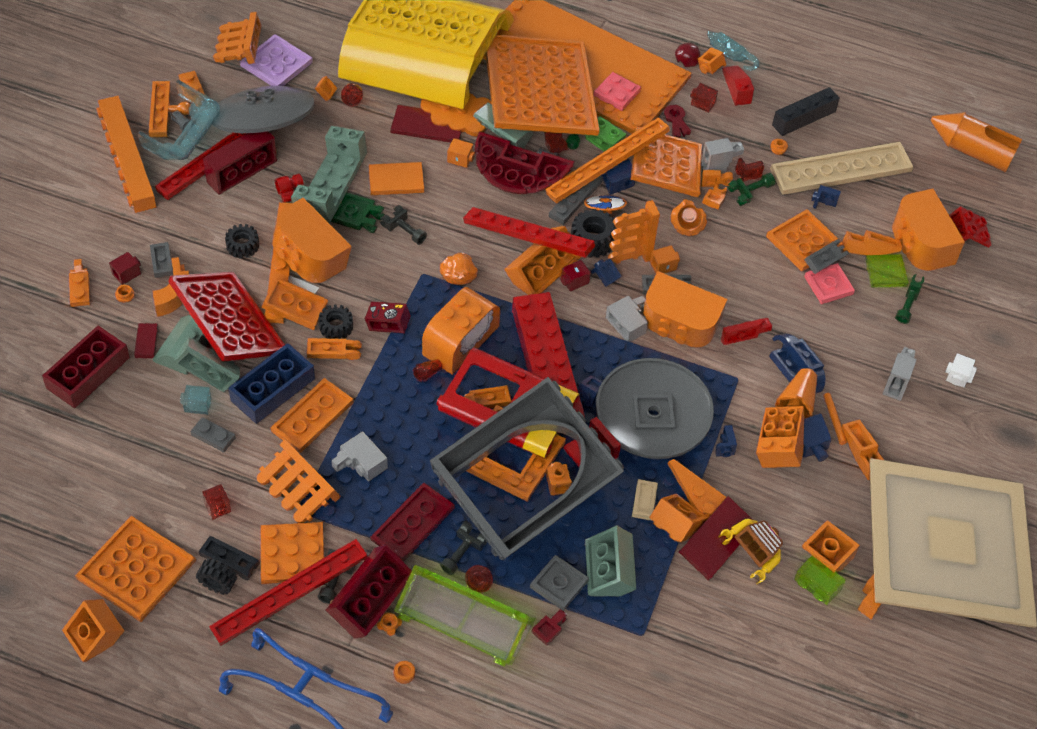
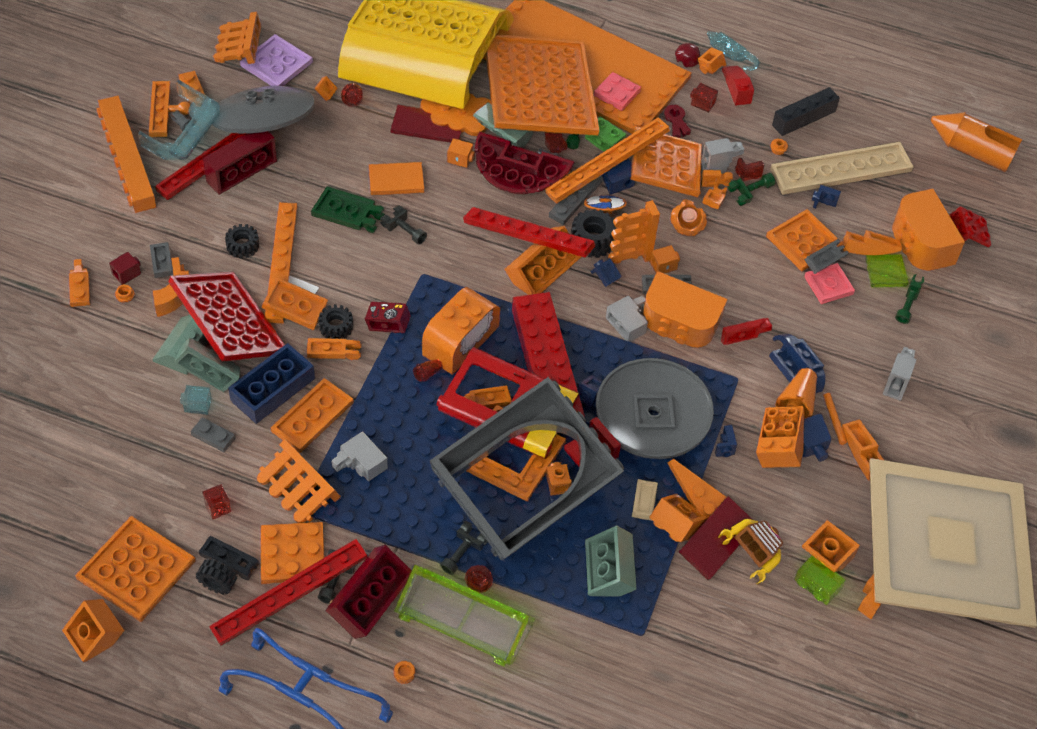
(86, 366): dark red brick -> none
(146, 340): dark red tile -> none
(285, 186): red piece -> none
(309, 243): orange brick -> none
(344, 157): sand green plate -> none
(389, 618): orange plate -> none
(413, 521): dark red tile -> none
(458, 269): orange hair -> none
(549, 629): dark red plate -> none
(559, 582): dark grey plate -> none
(575, 275): dark red brick -> none
(961, 370): white brick -> none

